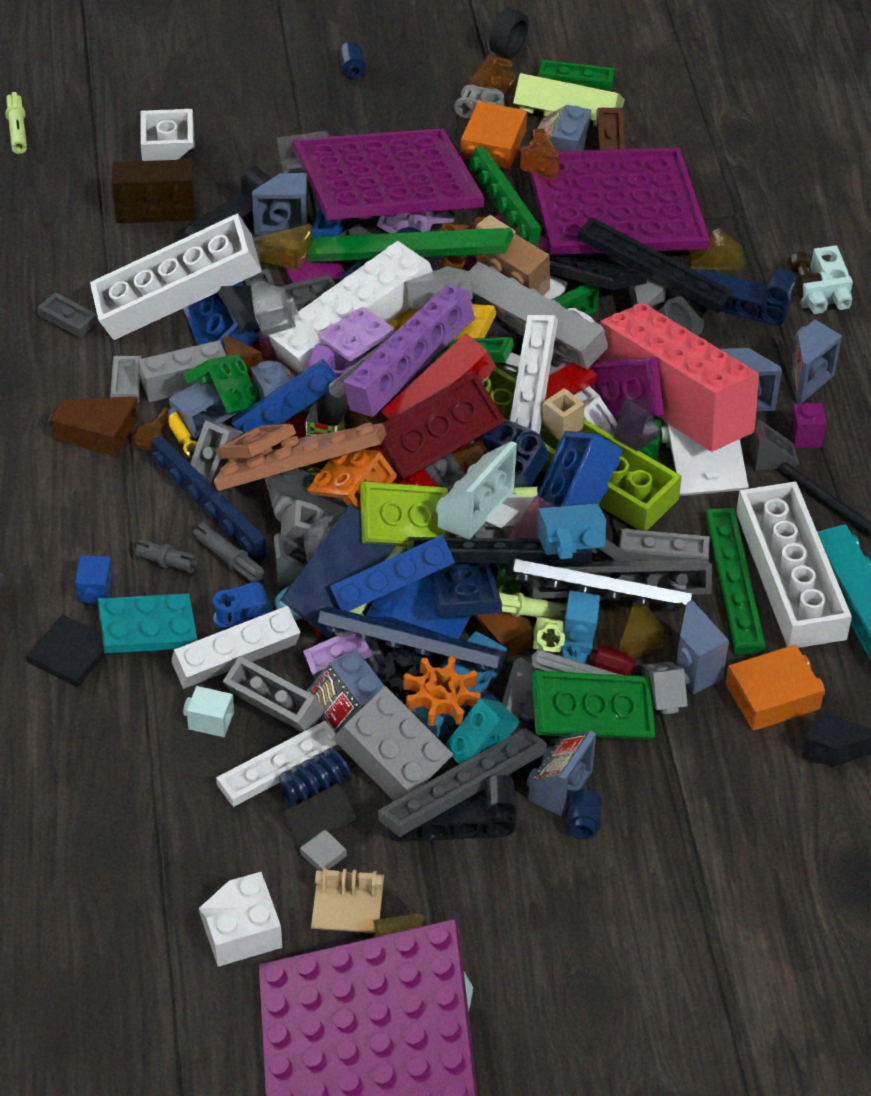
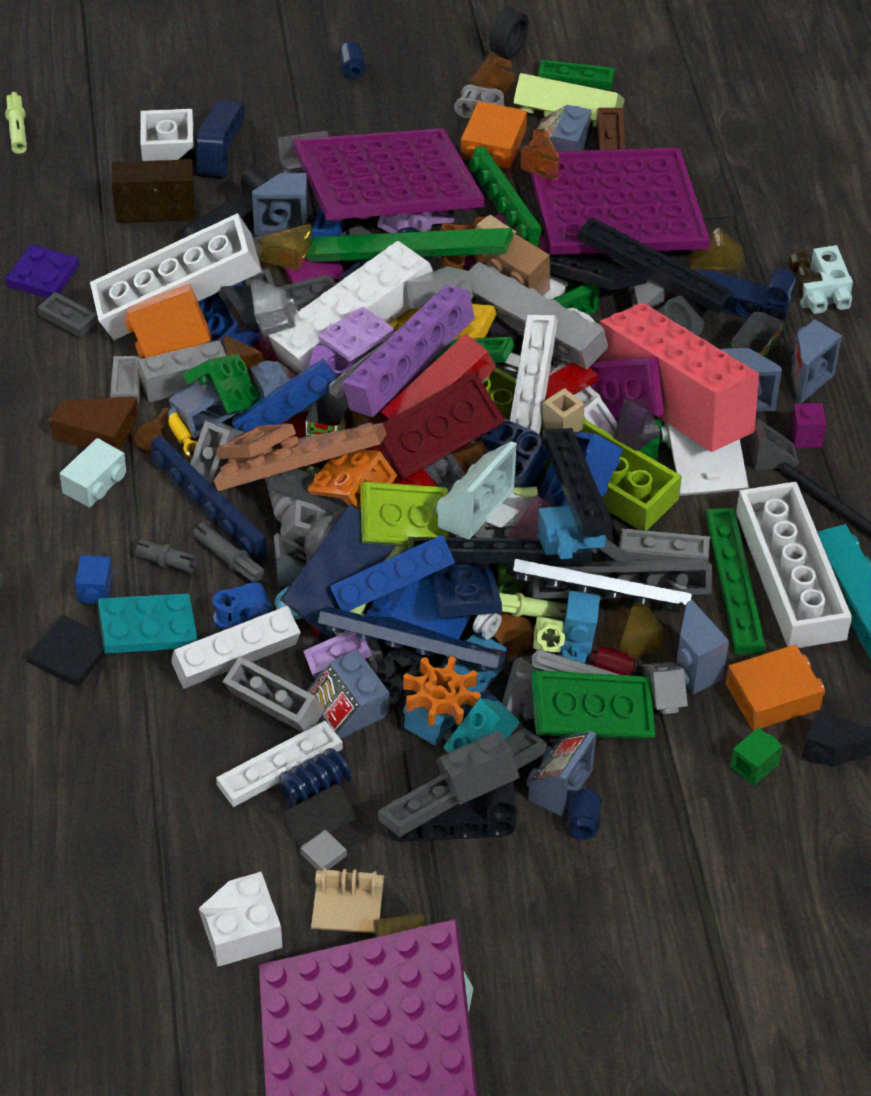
(42, 271): none -> dark purple plate
(93, 472): none -> light aqua brick
(168, 322): none -> orange brick
(209, 711): light aqua brick -> none
(216, 136): none -> dark blue beam
(392, 745): light grey brick -> none
(478, 767): none -> dark grey slope
(487, 624): none -> white bush
(577, 482): none -> black plate
(756, 756): none -> green brick
(759, 327): none -> dark grey piece

